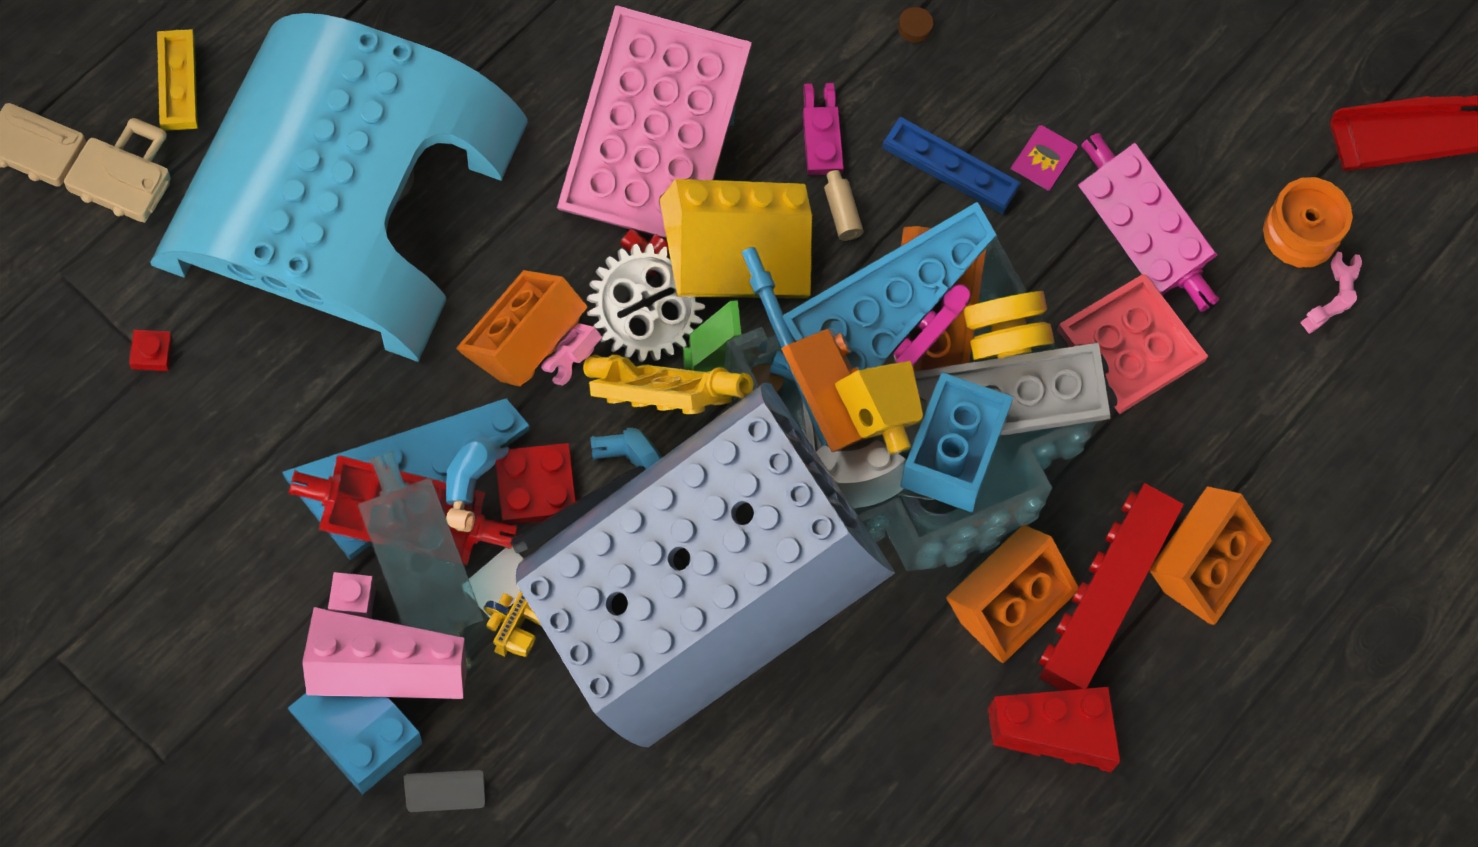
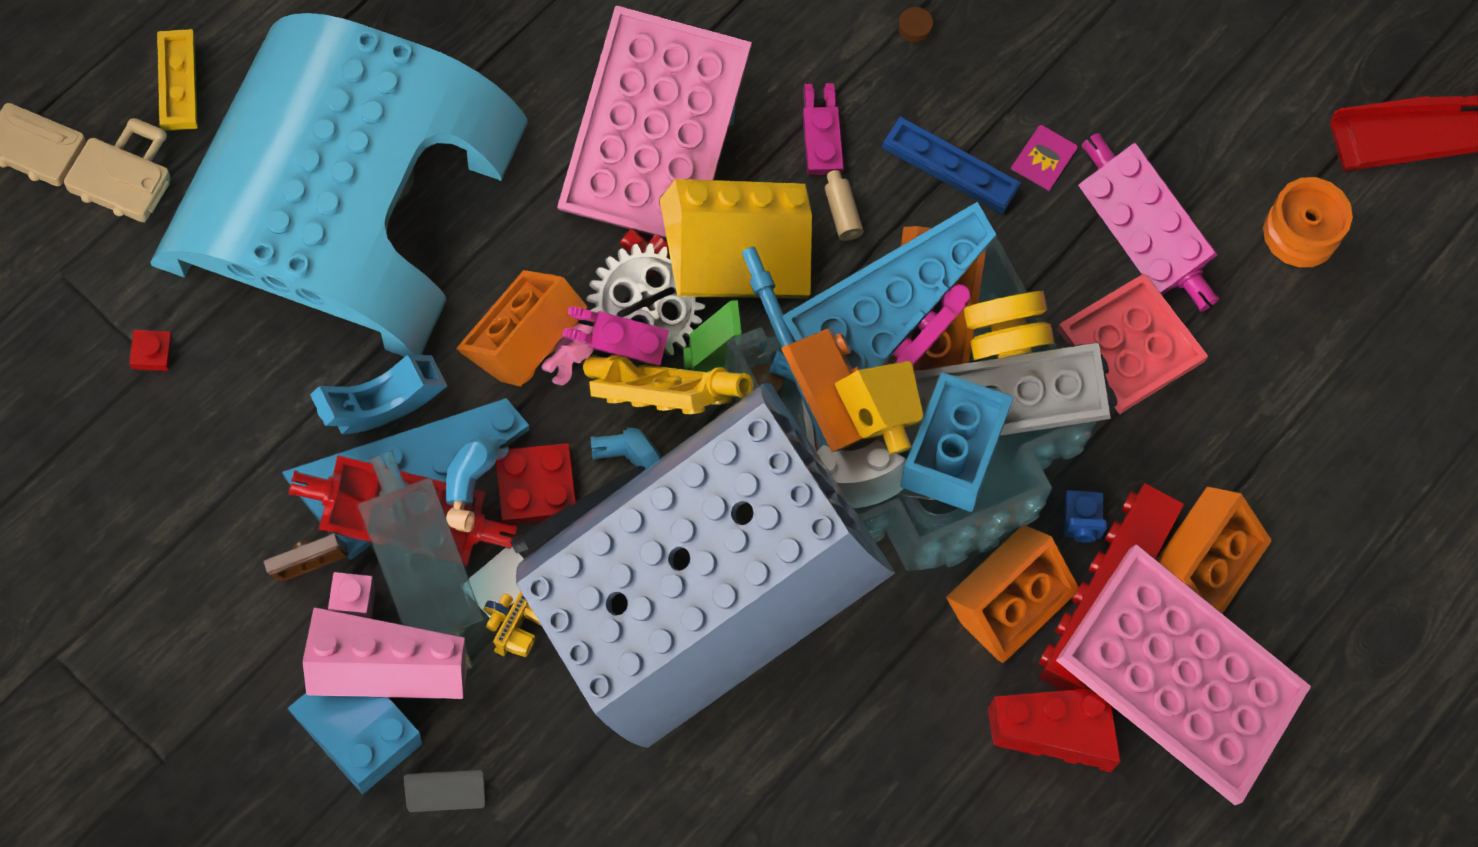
(306, 557): none -> reddish brown plate
(383, 399): none -> dark azure arch
(619, 336): none -> dark pink hinge
(1084, 516): none -> blue bracket
(1184, 674): none -> bright pink plate
(1346, 297): bright pink piece -> none

